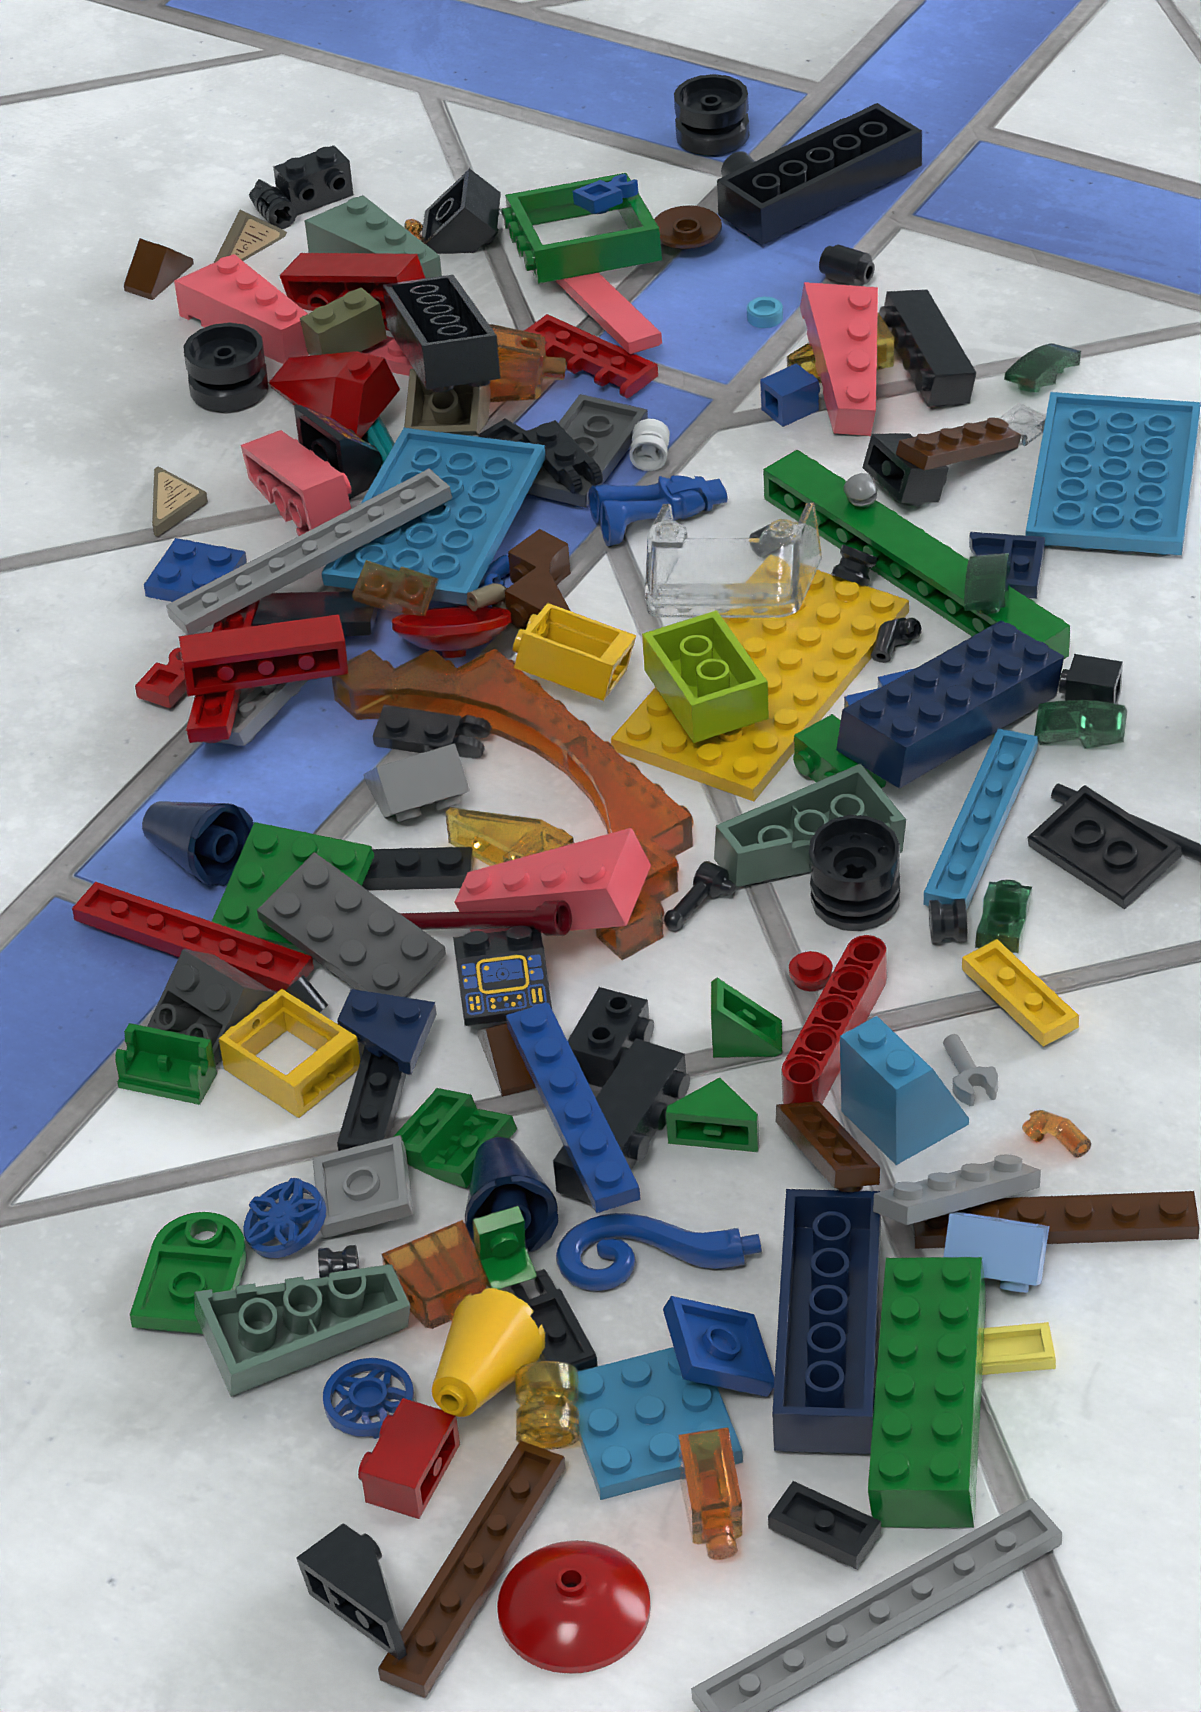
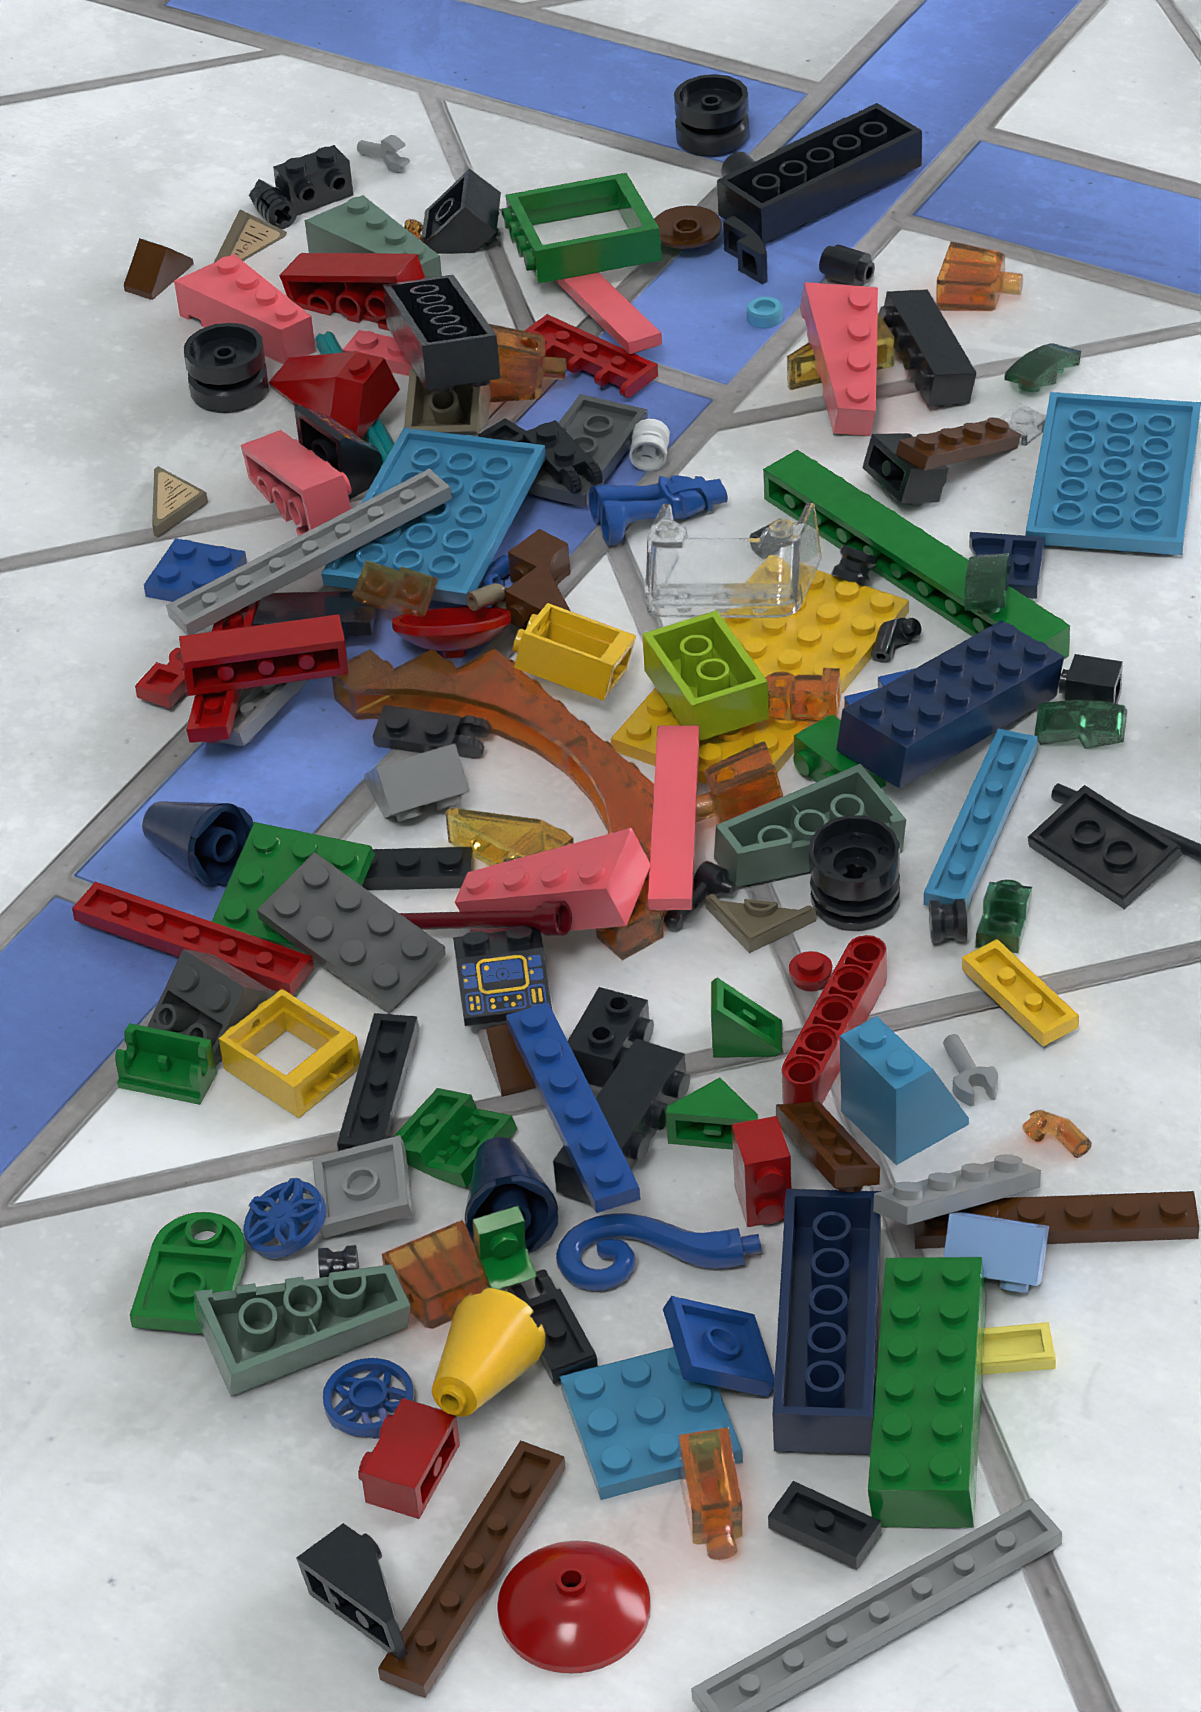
(305, 992): black hinge -> none
(344, 325): olive brick -> none
(385, 150): none -> light grey bar
(389, 1025): dark blue wing -> none
(547, 1404): clear yellow wheel -> none
(603, 195): blue plate -> none
(674, 818): none -> coral tile
(739, 784): none -> clear orange torso
(747, 247): none -> black slope
(757, 921): none -> dark tan tile
(761, 1170): none -> red brick
(789, 394): blue brick -> none
(804, 696): none -> clear orange leg
(861, 490): light grey hinge -> none
(974, 279): none -> clear orange torso

